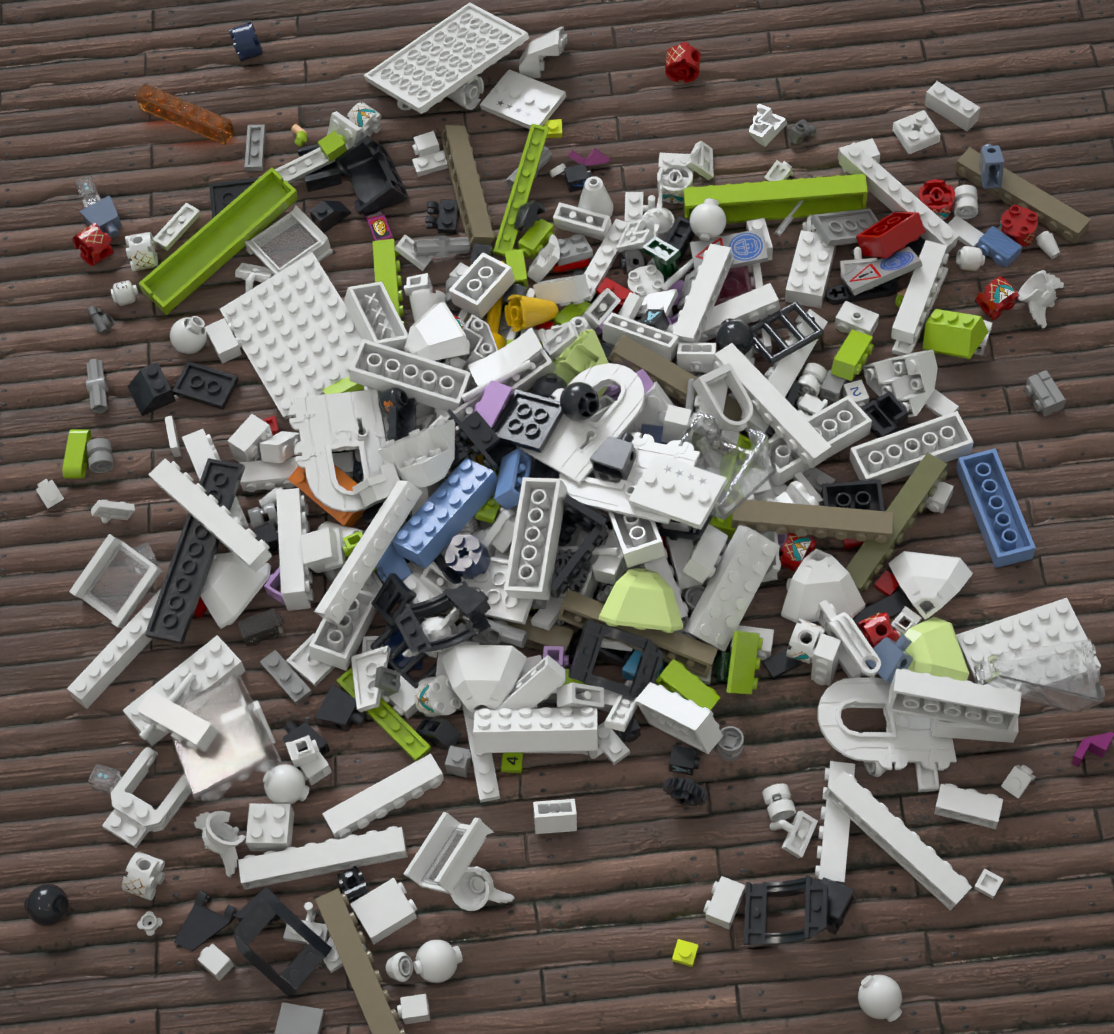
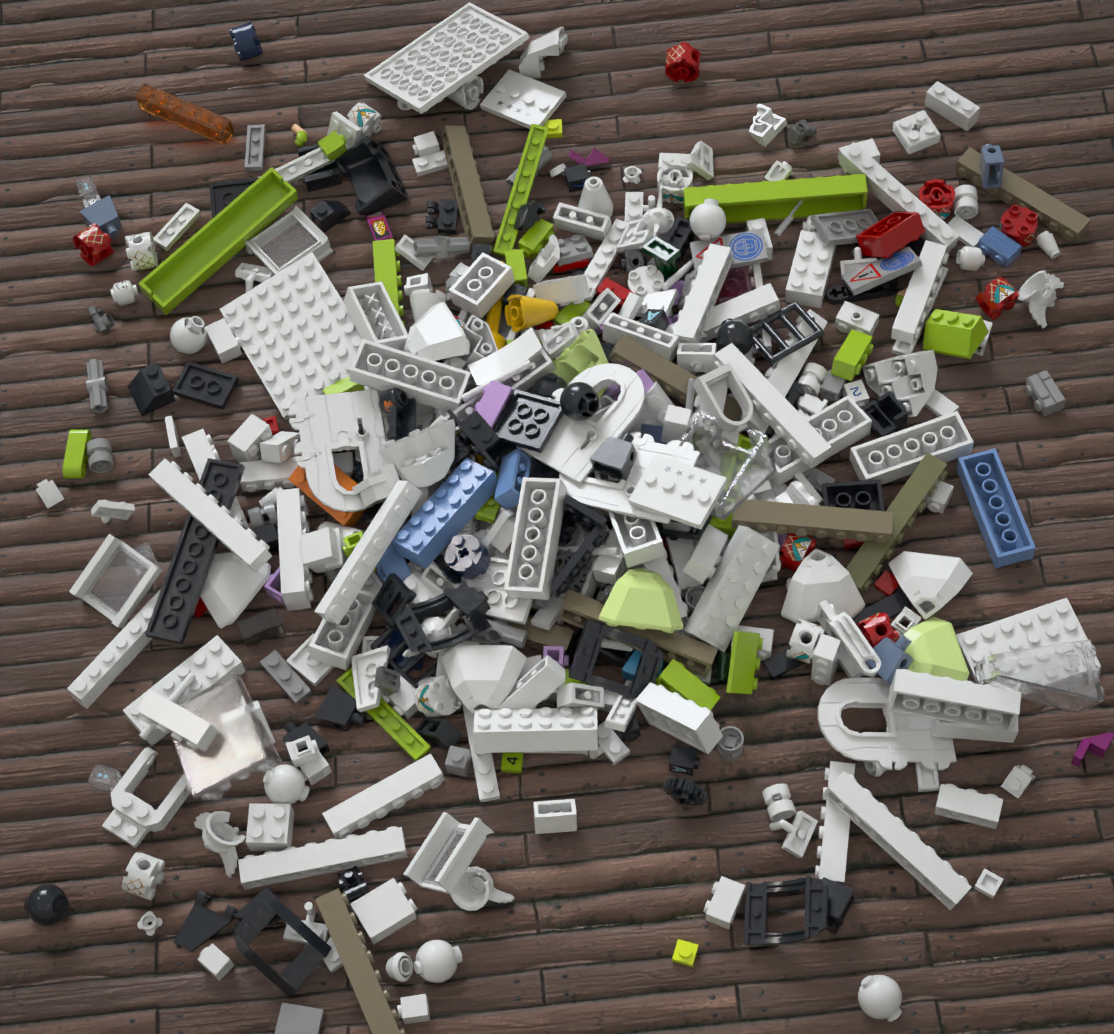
(632, 170): none -> white plate

